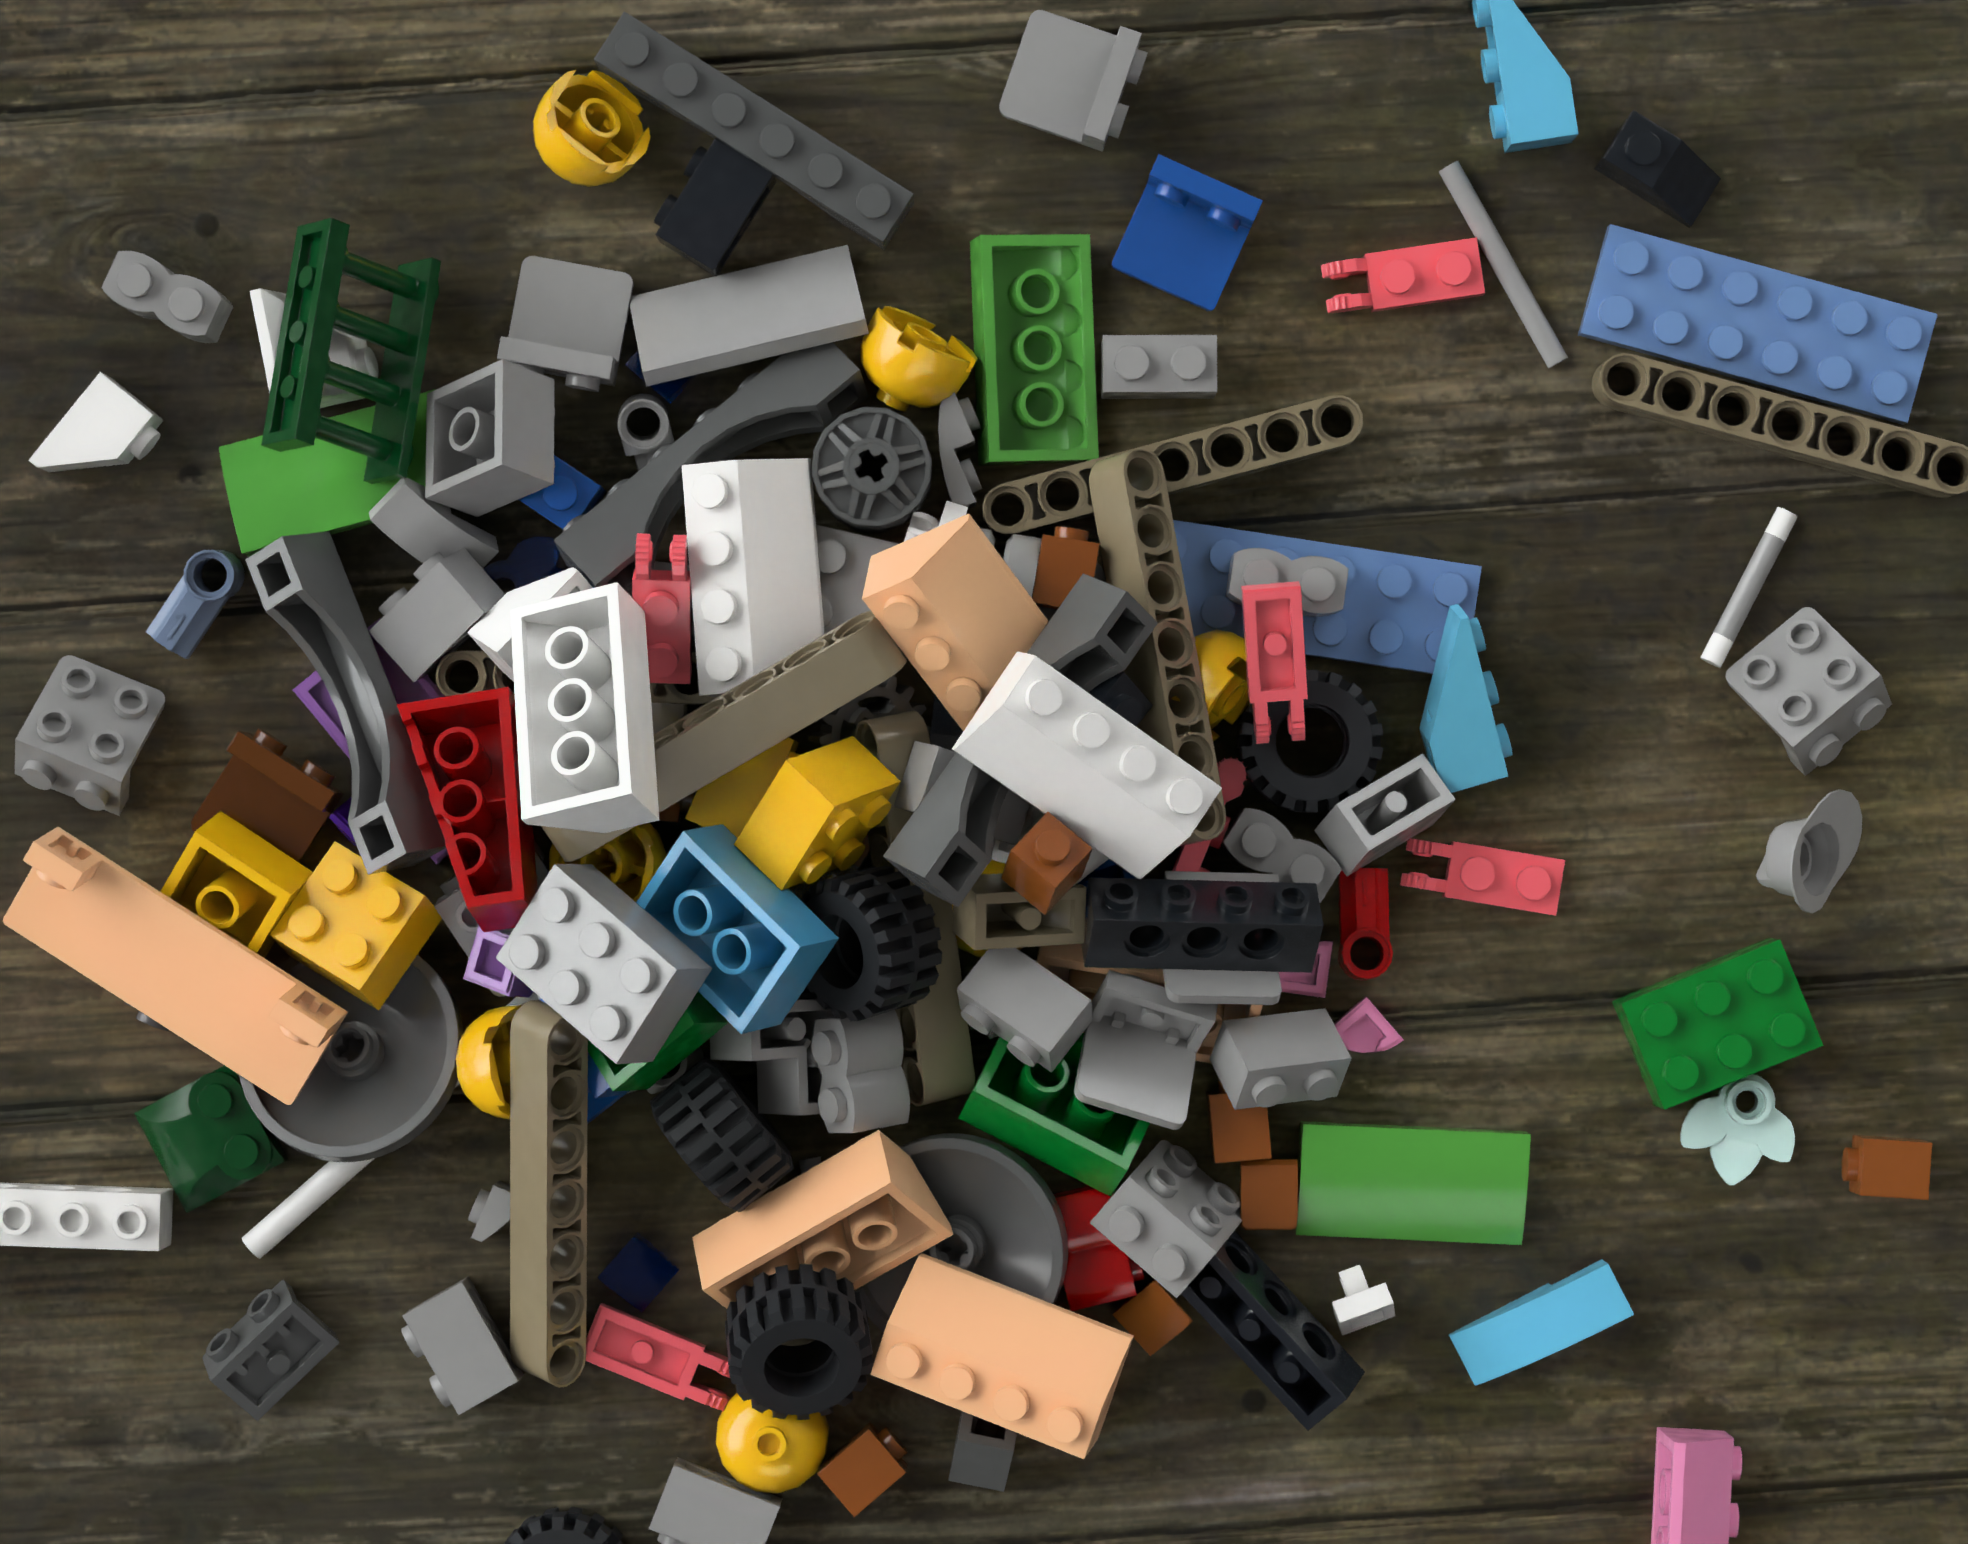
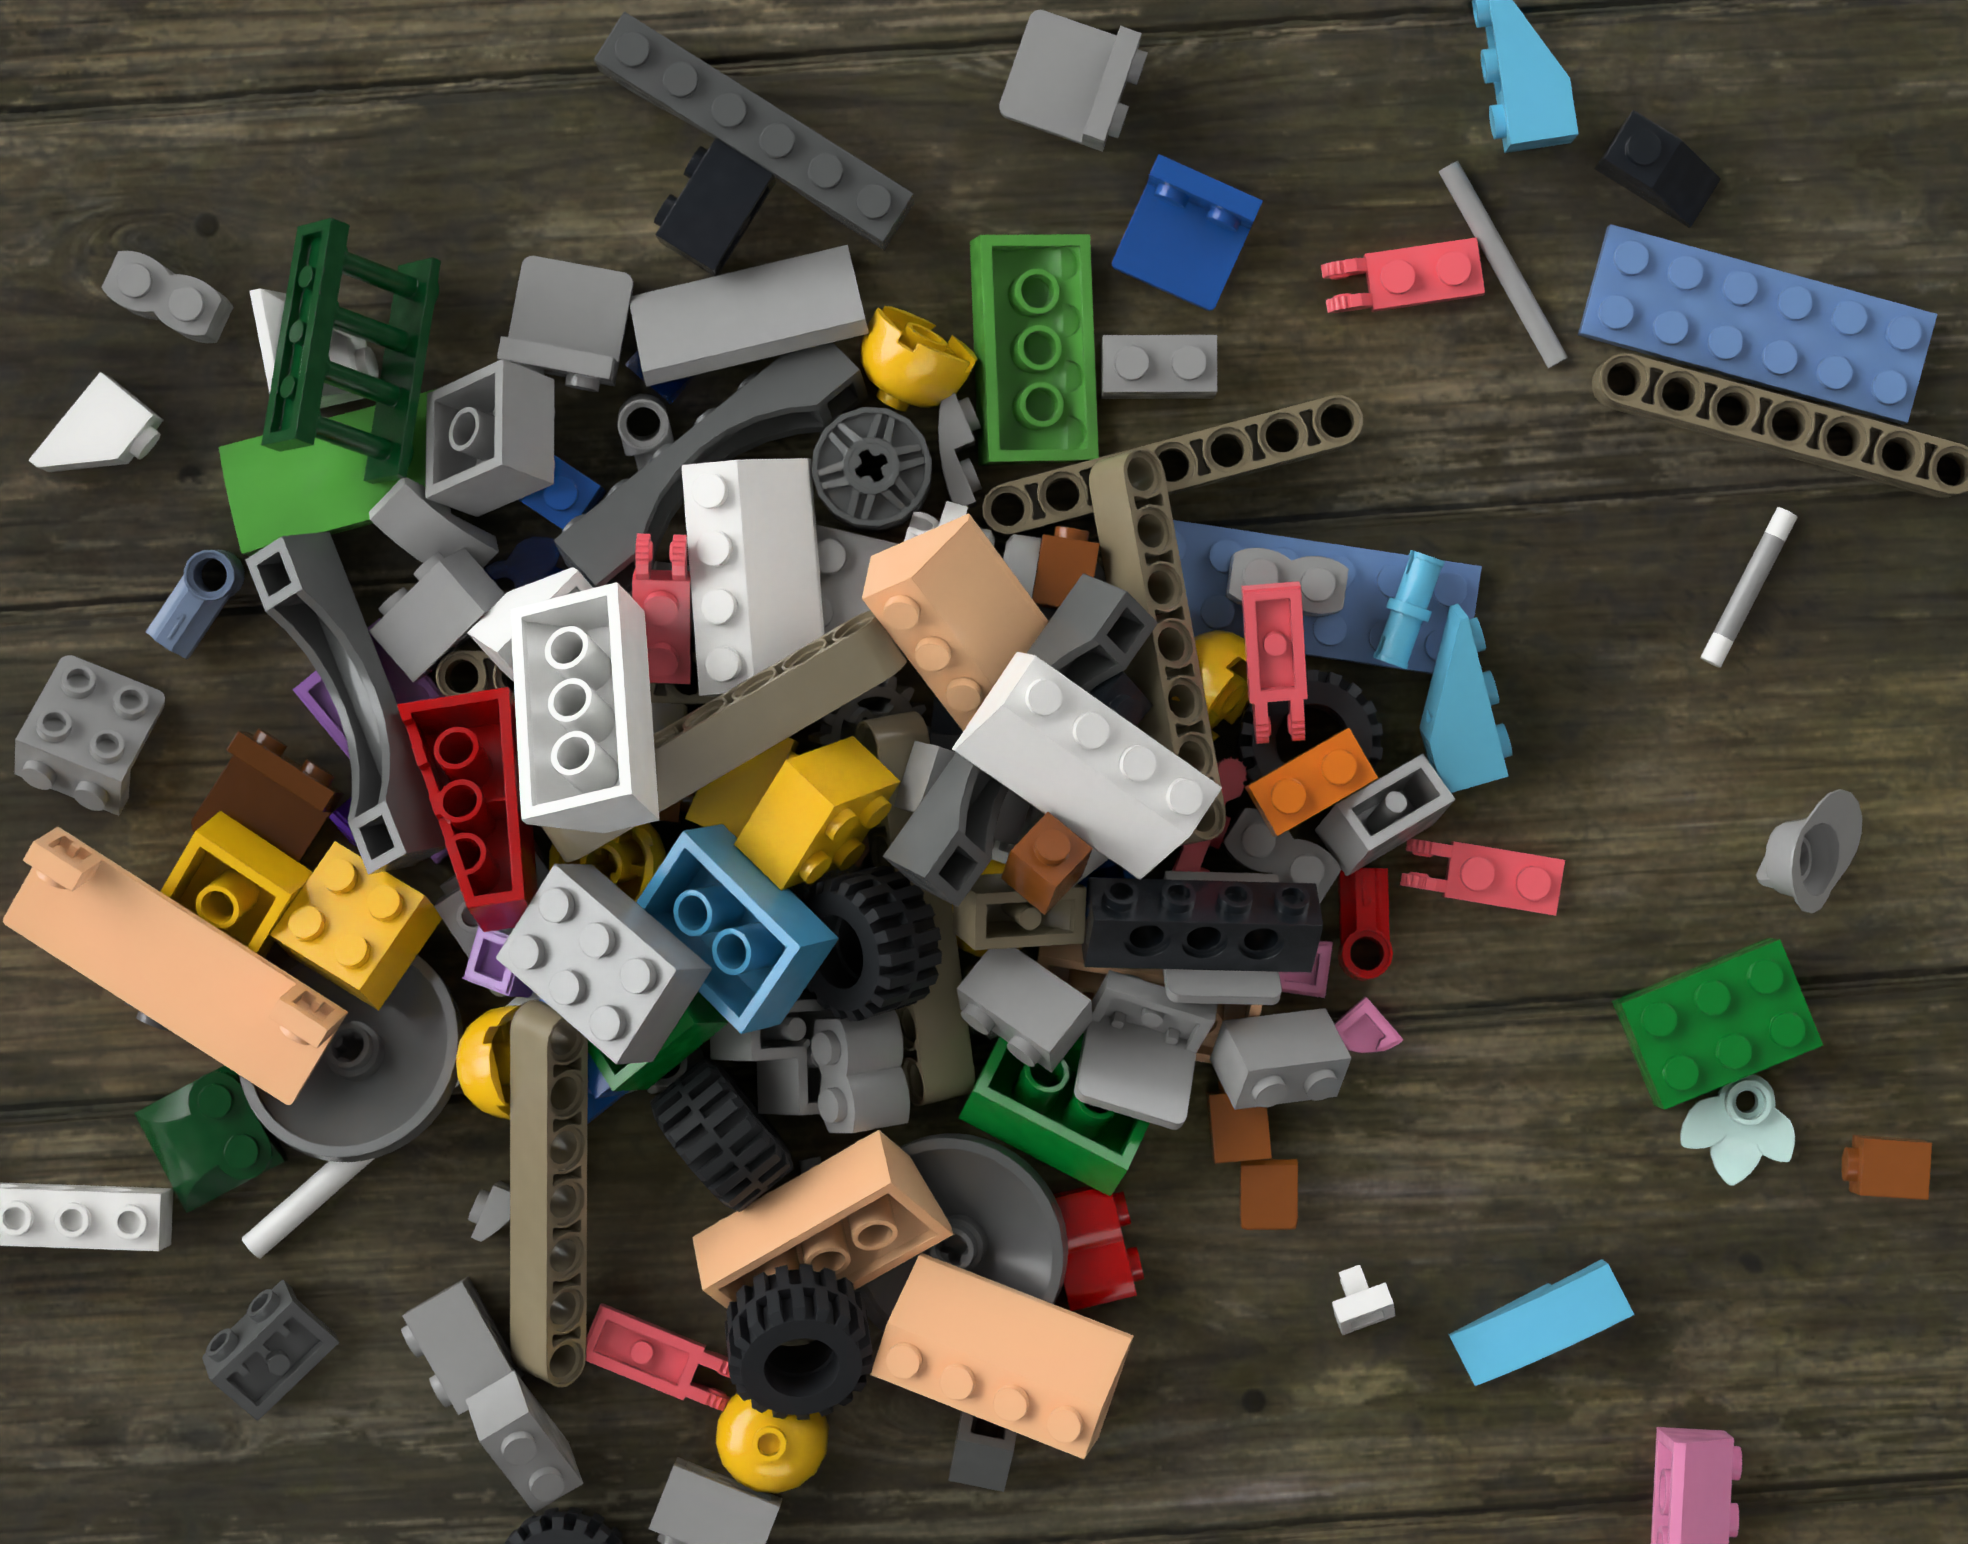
(524, 1441): none -> light grey brick
(589, 129): yellow cylinder -> none
(638, 1272): clear blue slope -> none
(864, 1467): dark orange brick -> none
(1152, 1316): dark orange slope -> none
(1170, 1217): light grey bracket -> none
(1273, 1332): black brick -> none
(1311, 782): none -> orange brick
(1408, 609): none -> medium azure pin
(1412, 1182): bright green slope -> none
(1810, 688): light grey bracket -> none

